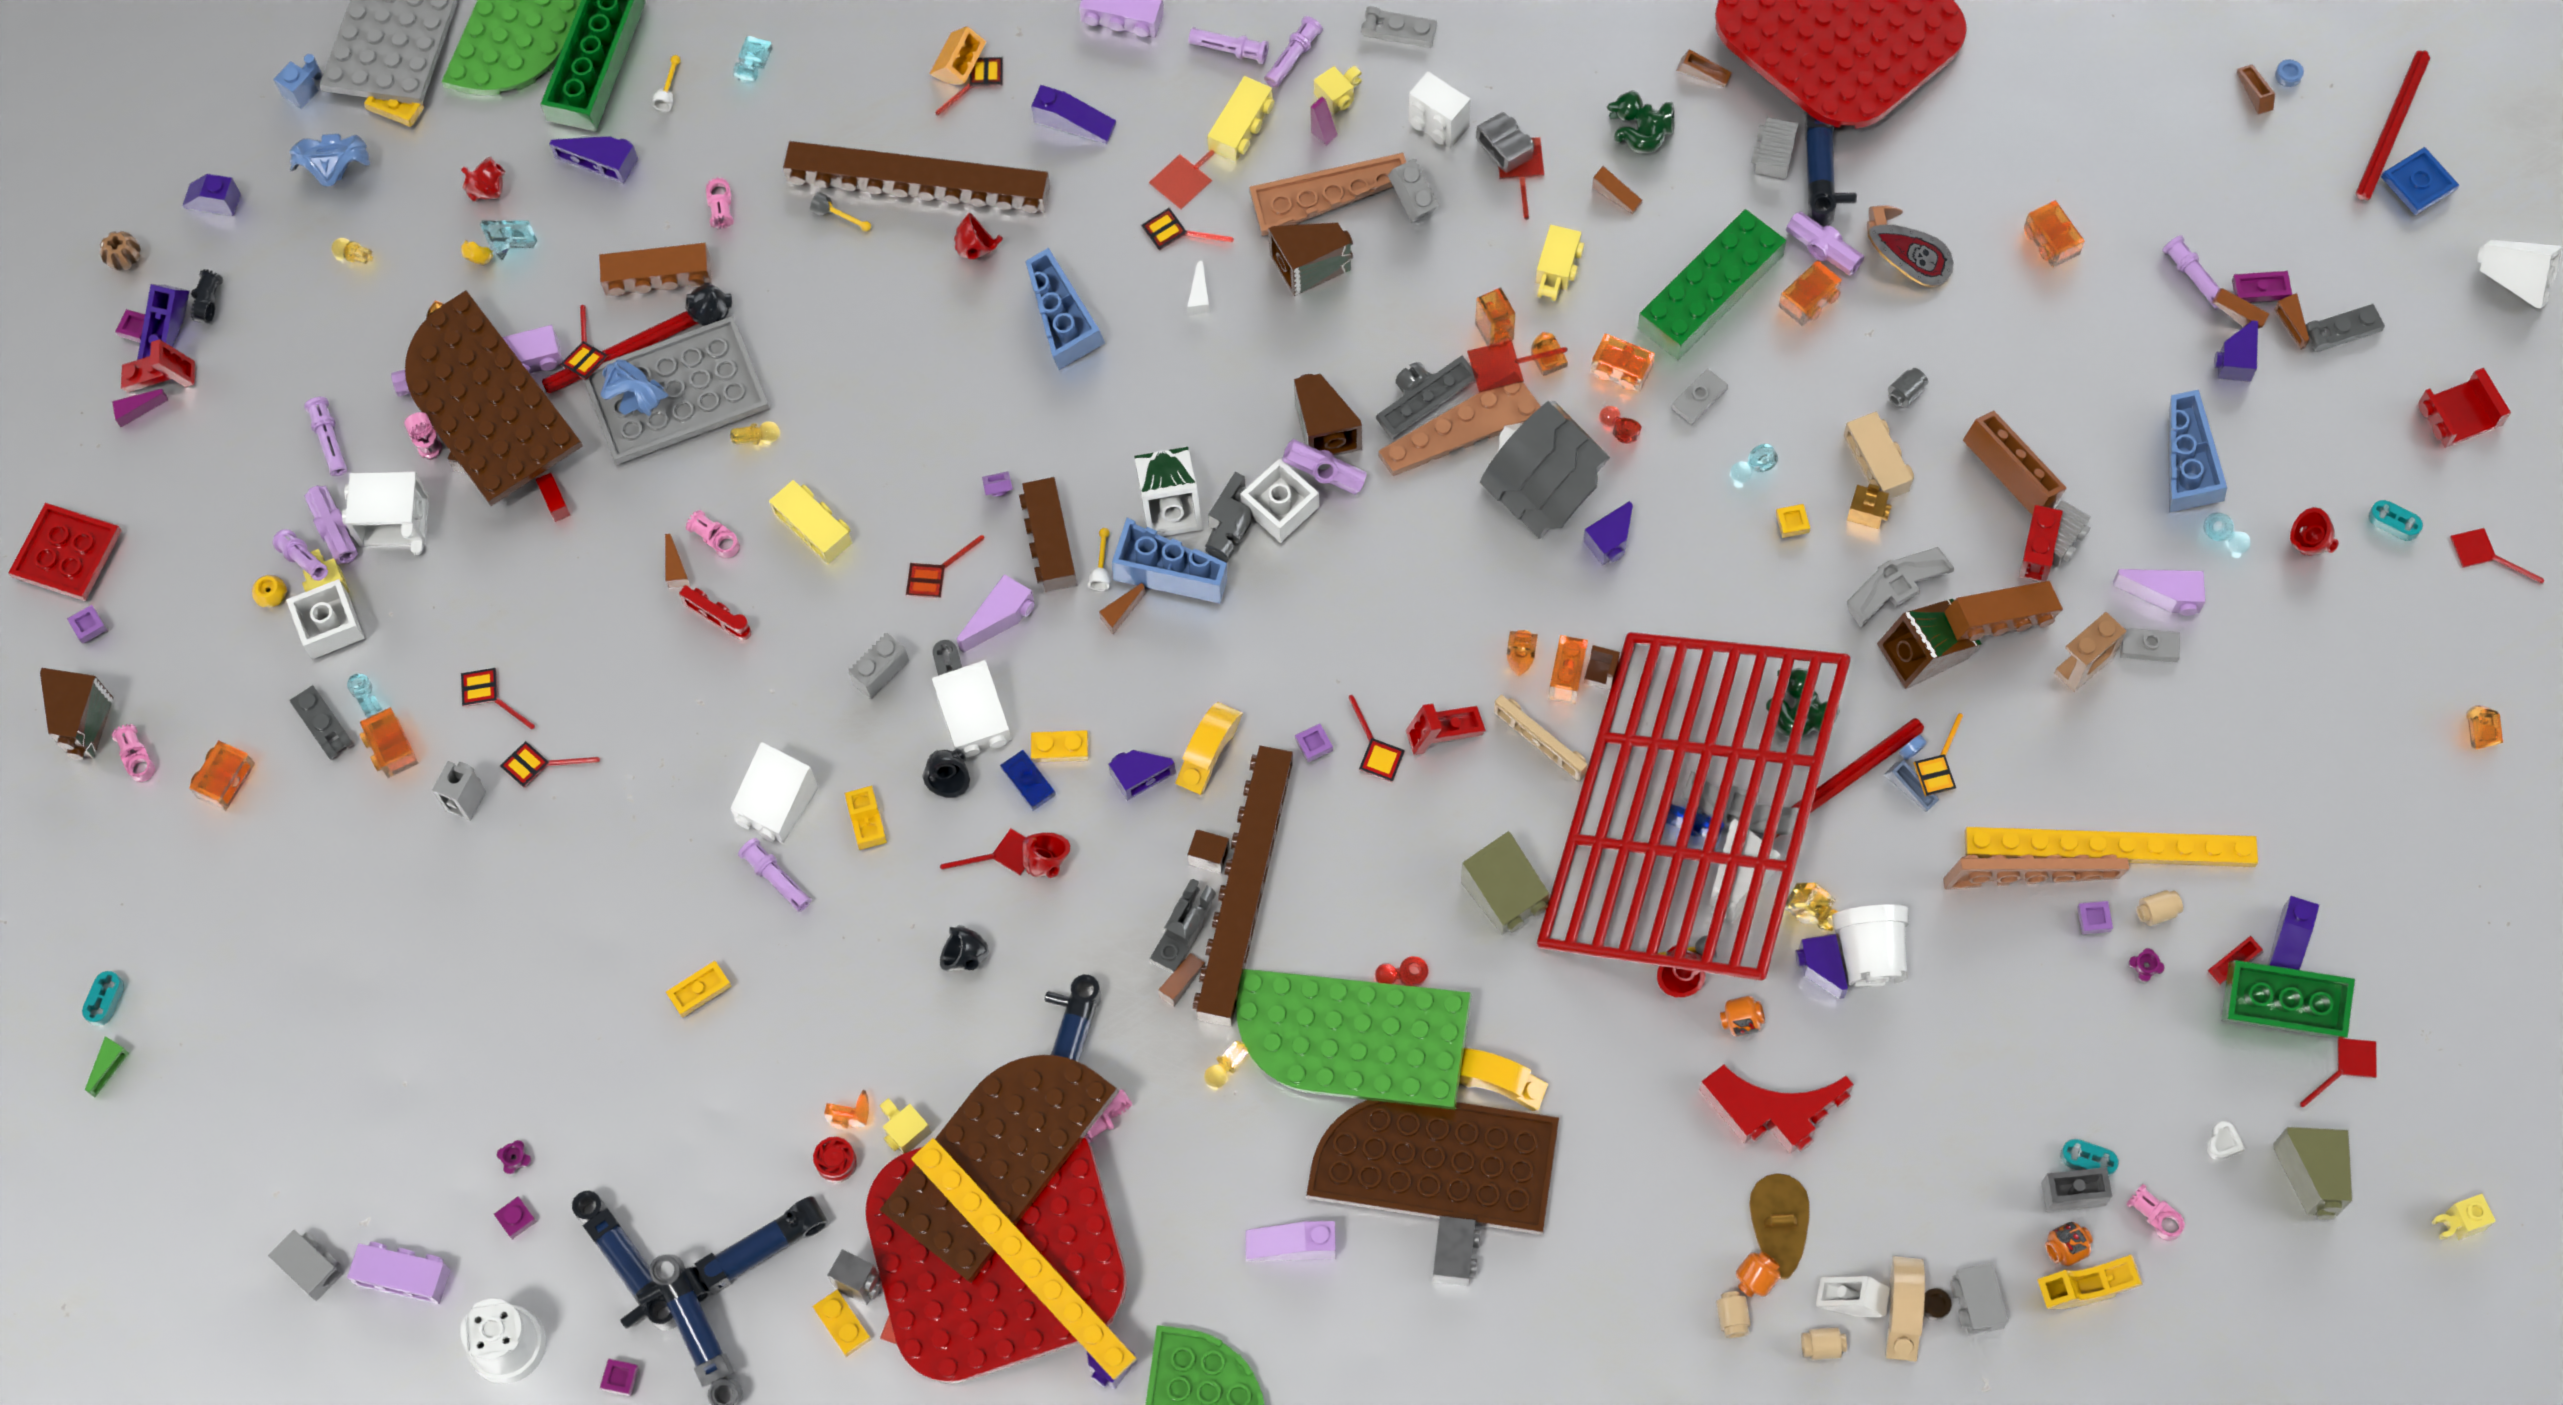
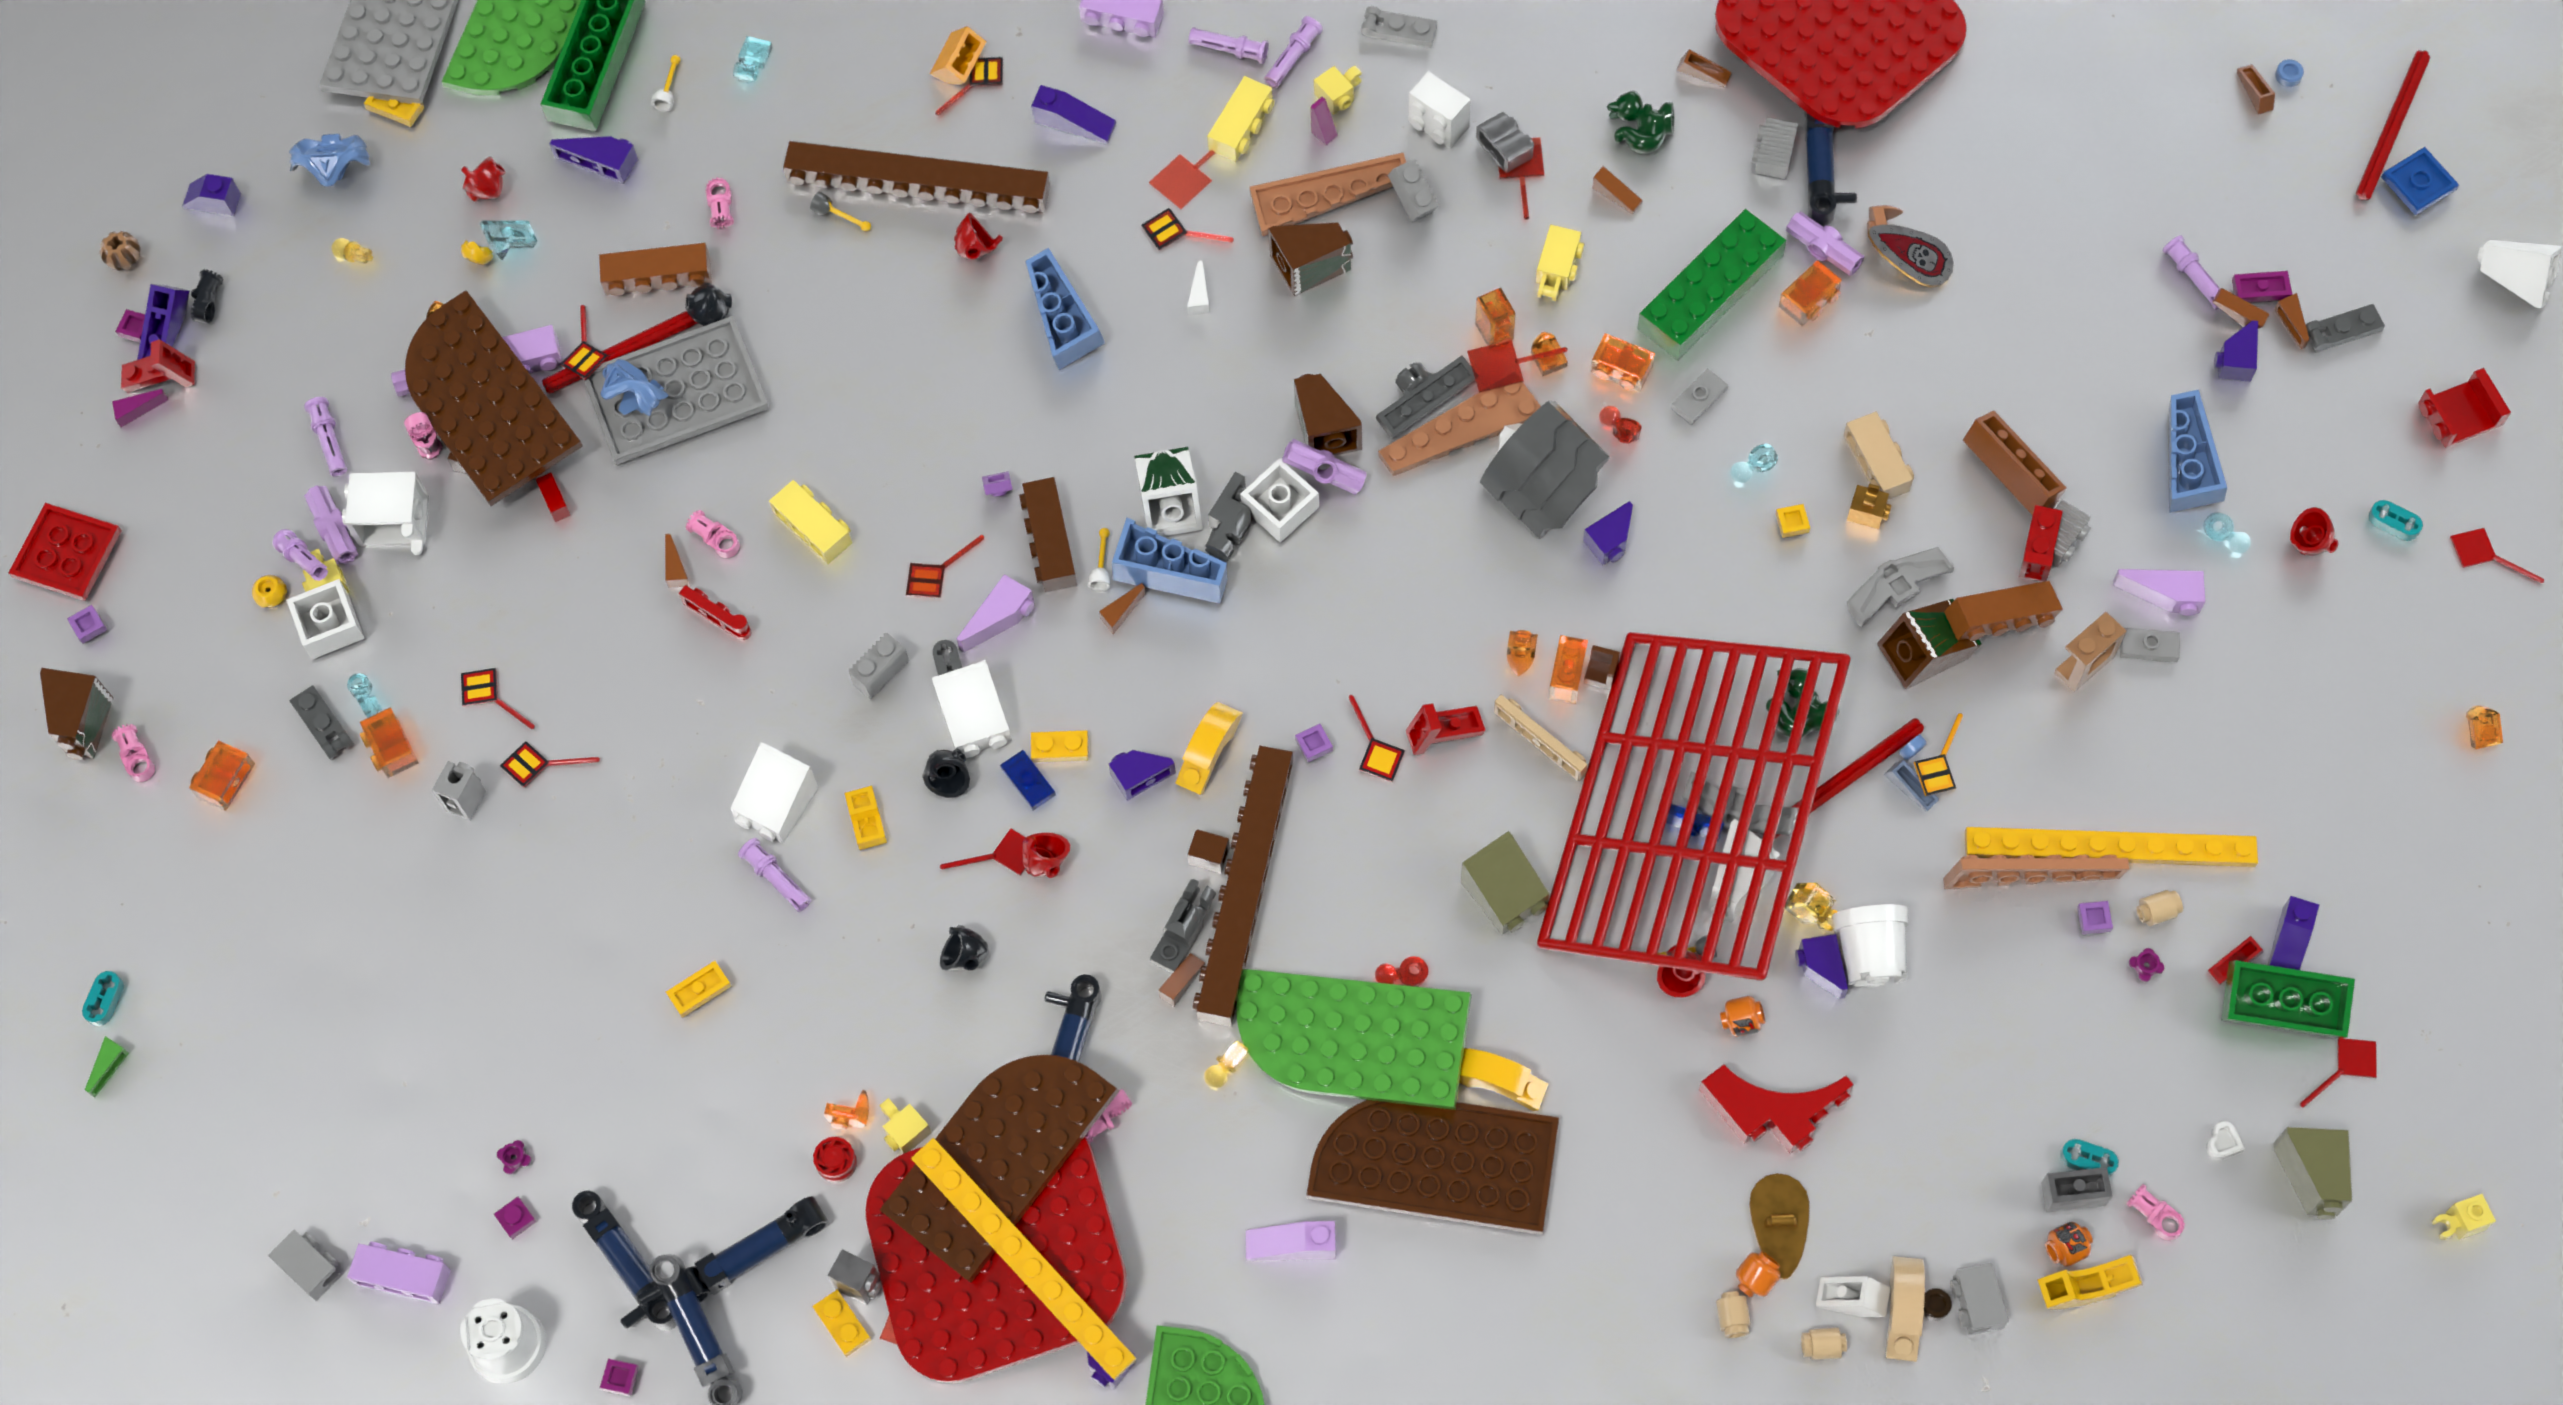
(297, 83): medium blue brick -> none
(767, 432): clear yellow axle -> none
(1454, 1251): flat silver brick -> none
(1907, 387): dark grey brick -> none
(2053, 234): clear orange brick -> none

